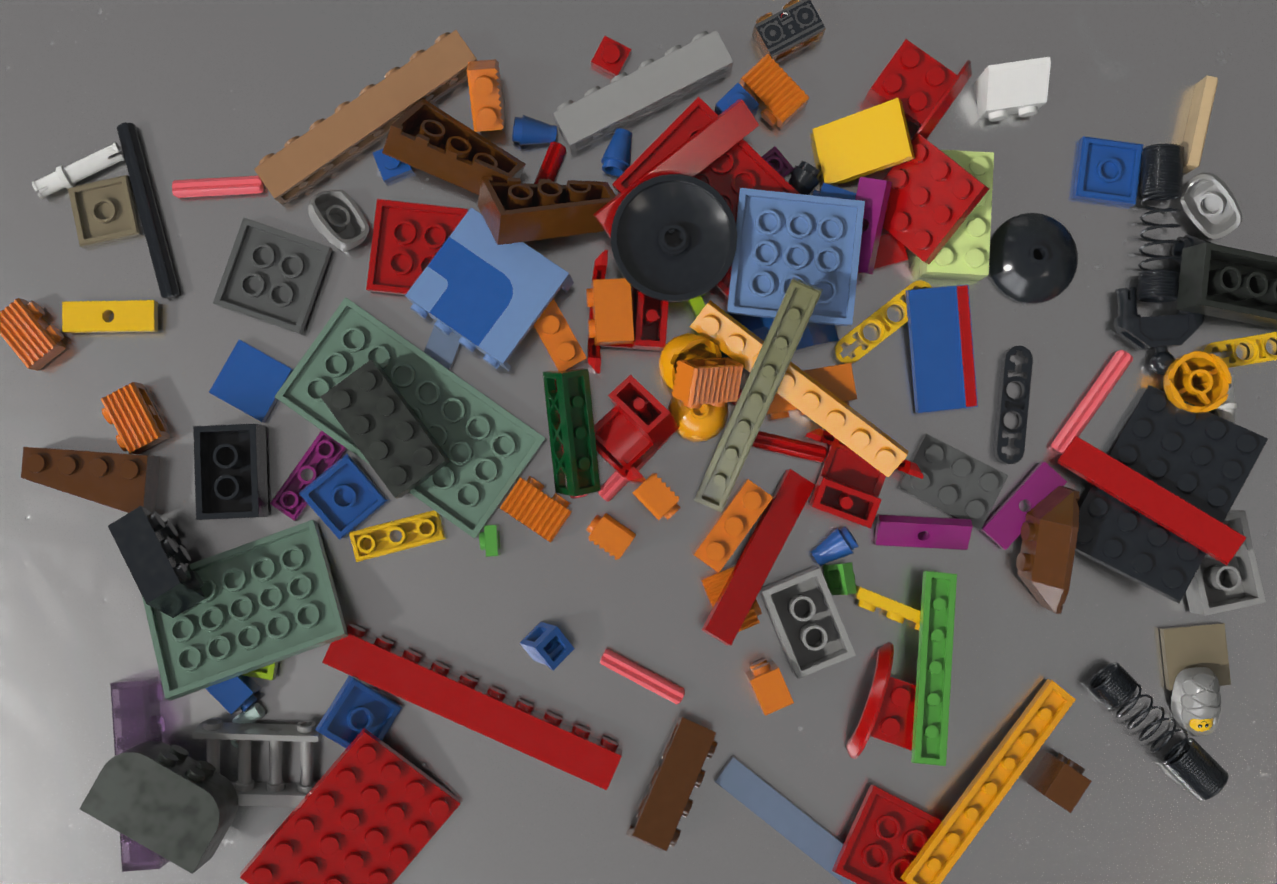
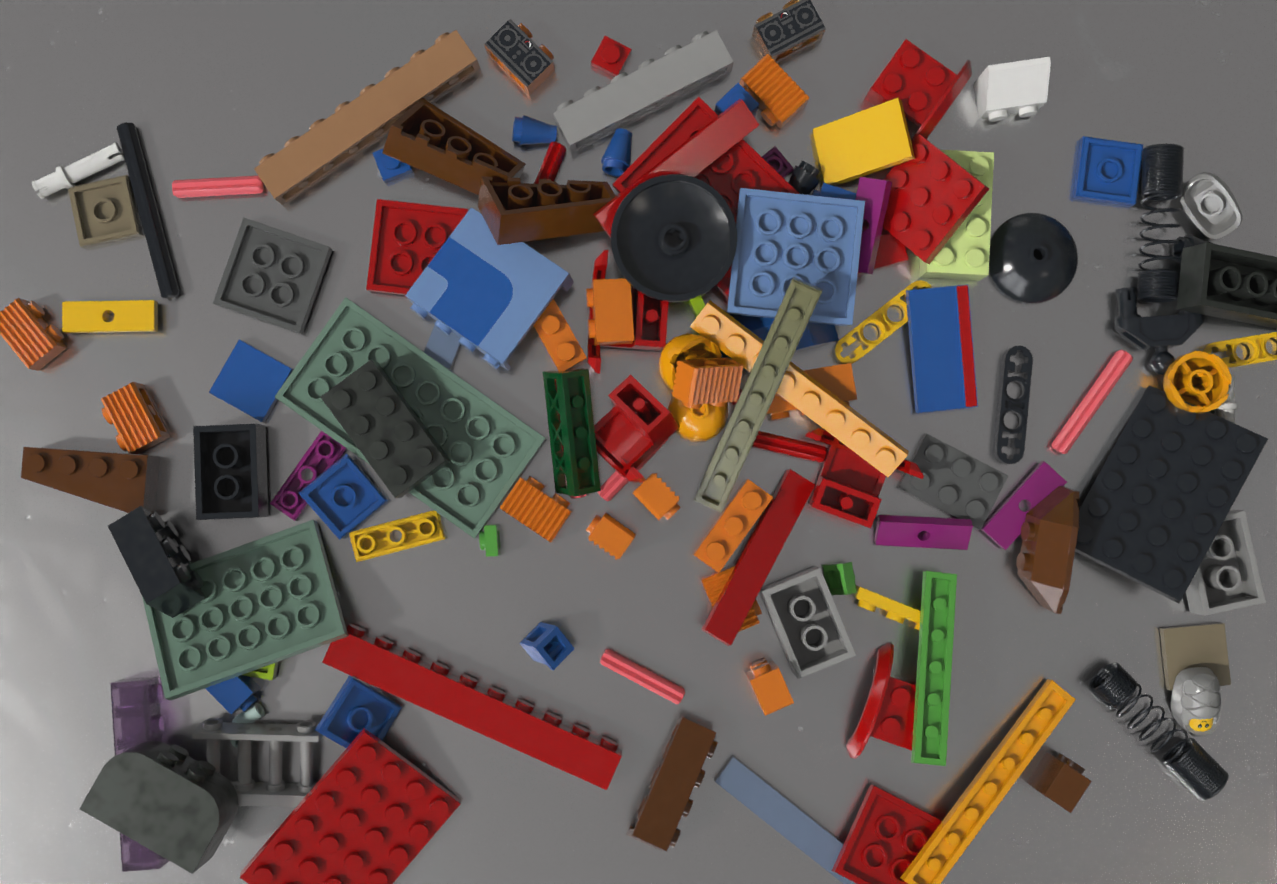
(338, 219): light grey piece -> none
(485, 95): orange brick -> none
(520, 56): none -> brick
(835, 546): blue cone -> none
(1152, 500): red tile -> none
(1198, 122): tan tile -> none

